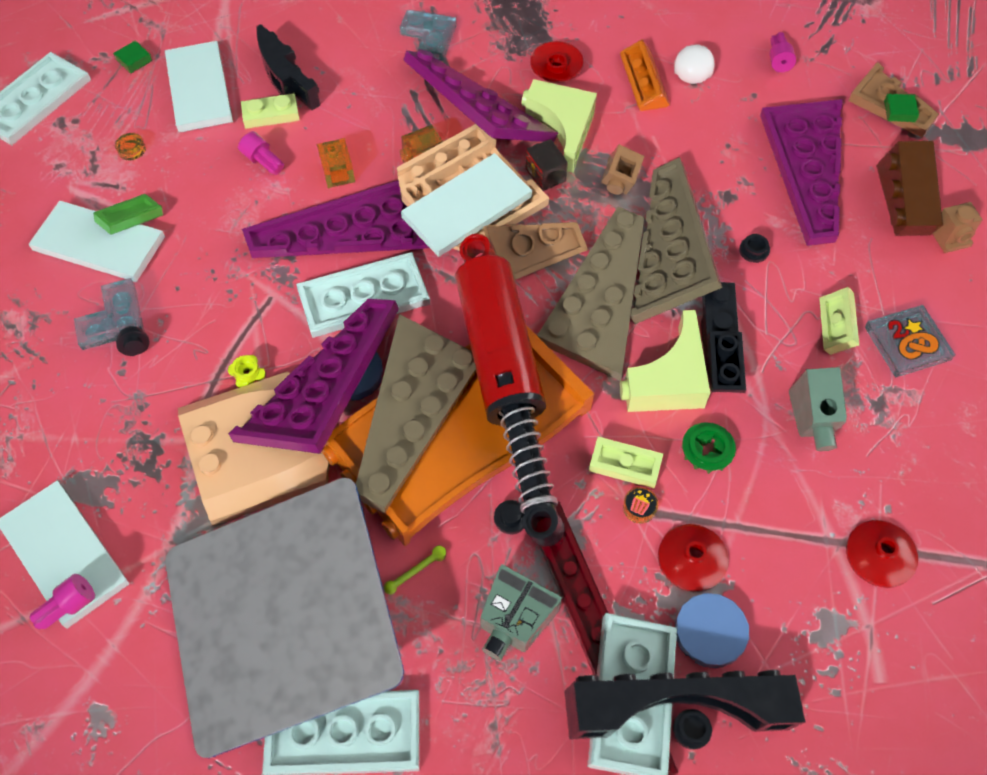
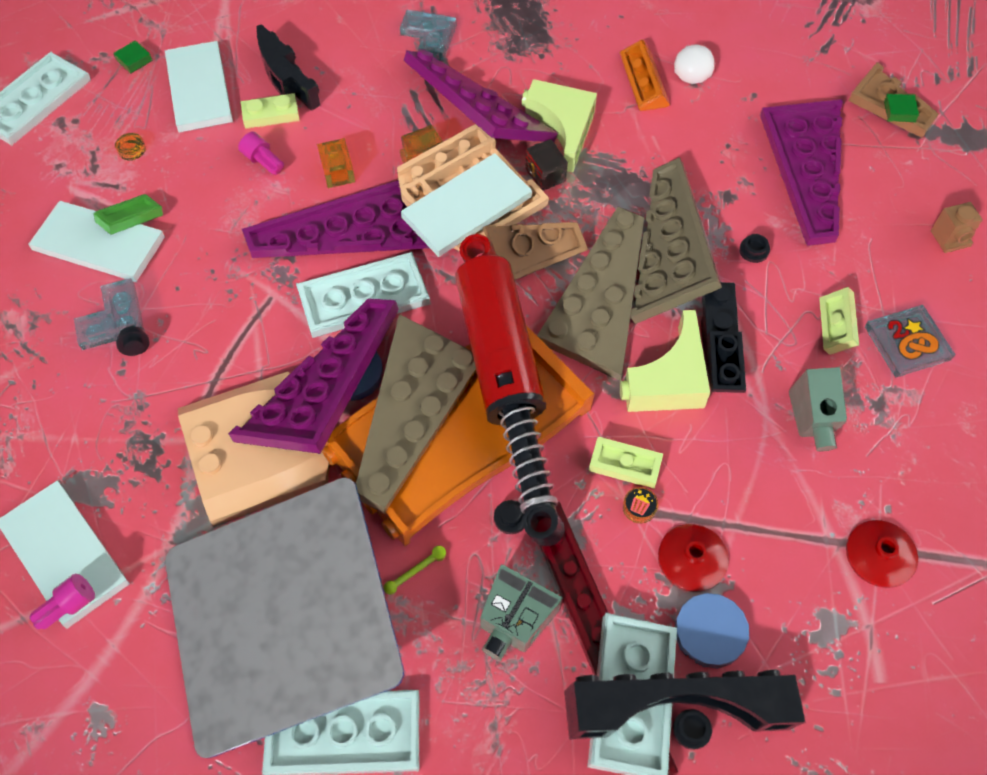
(243, 364): neon yellow plate -> none
(556, 61): red dish -> none
(622, 170): medium nougat brick -> none
(703, 434): green gear -> none
(781, 53): dark pink piece -> none
(911, 188): reddish brown wedge -> none

